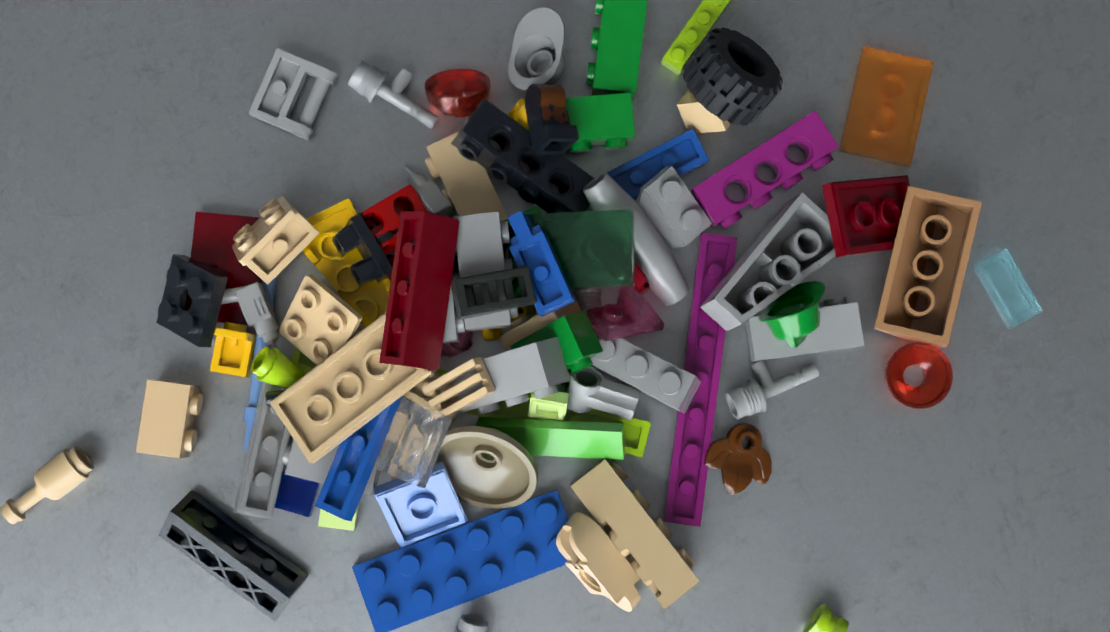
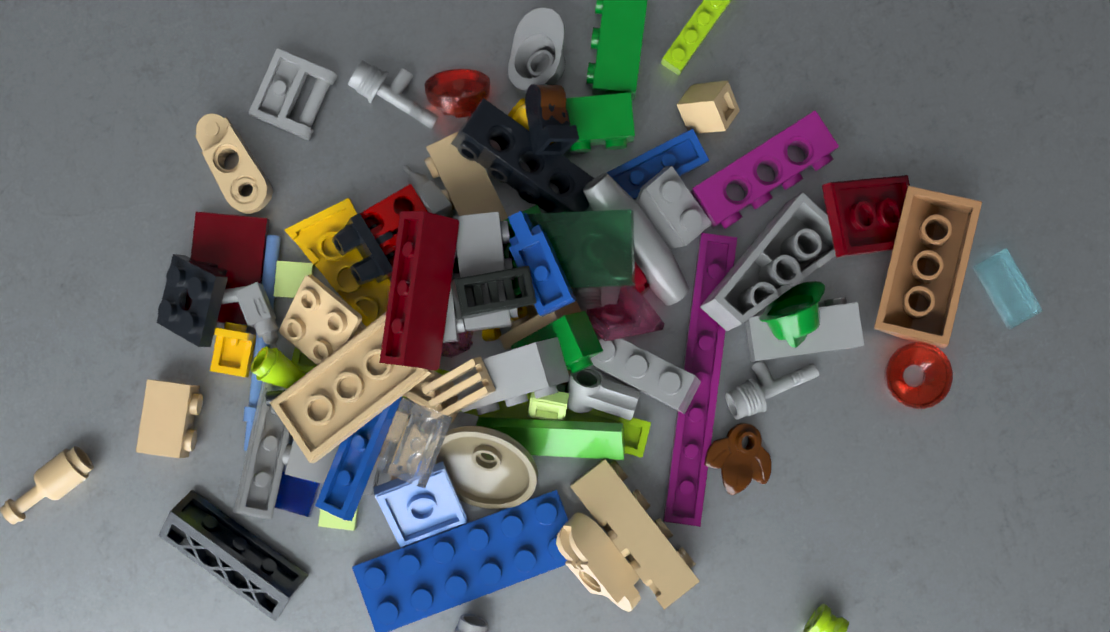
(217, 141): none -> tan piece
(273, 239): tan bracket -> none
(289, 277): none -> yellowish green tile
(732, 76): black tyre -> none
(886, 106): clear orange tile -> none

